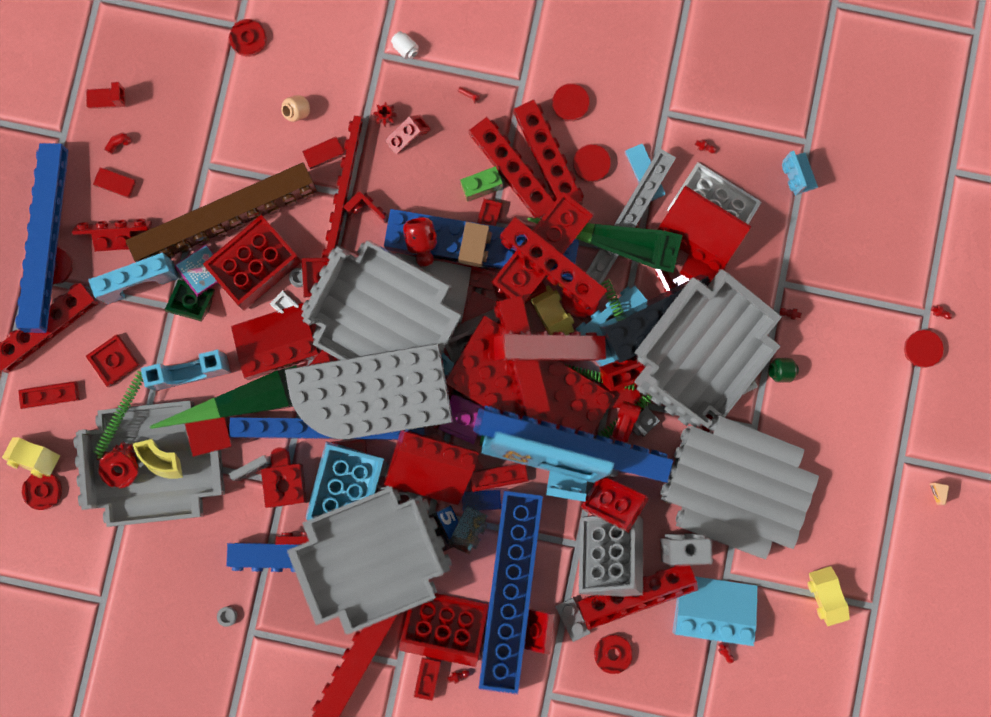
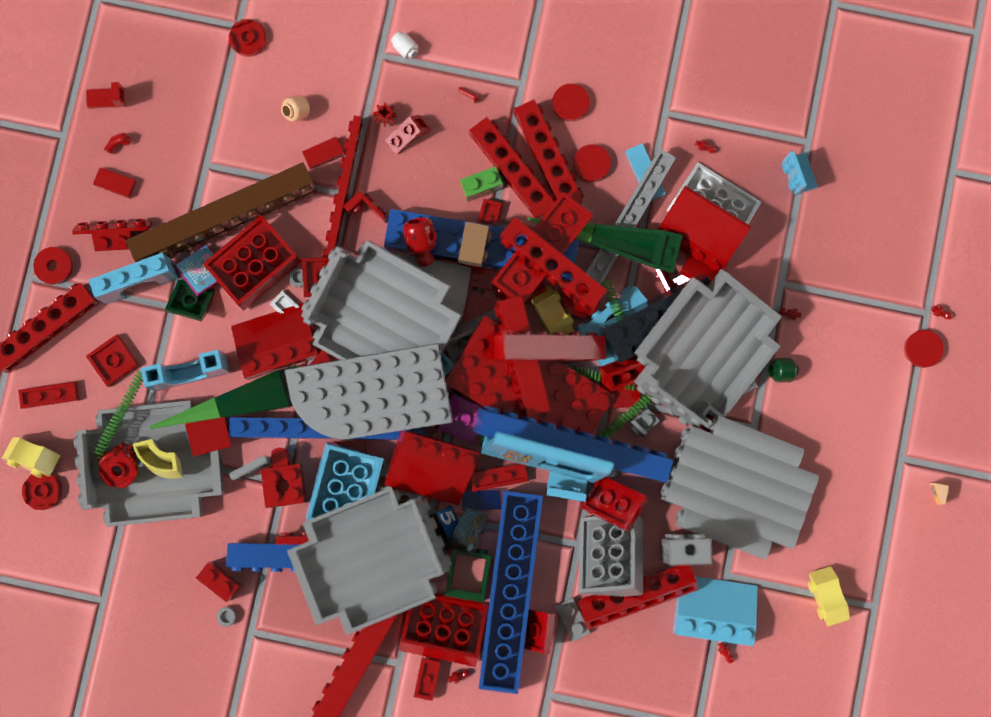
(42, 238): blue brick -> none
(218, 581): none -> red brick
(465, 594): none -> dark green window
(613, 642): red tile -> none
(627, 416): red piece -> none

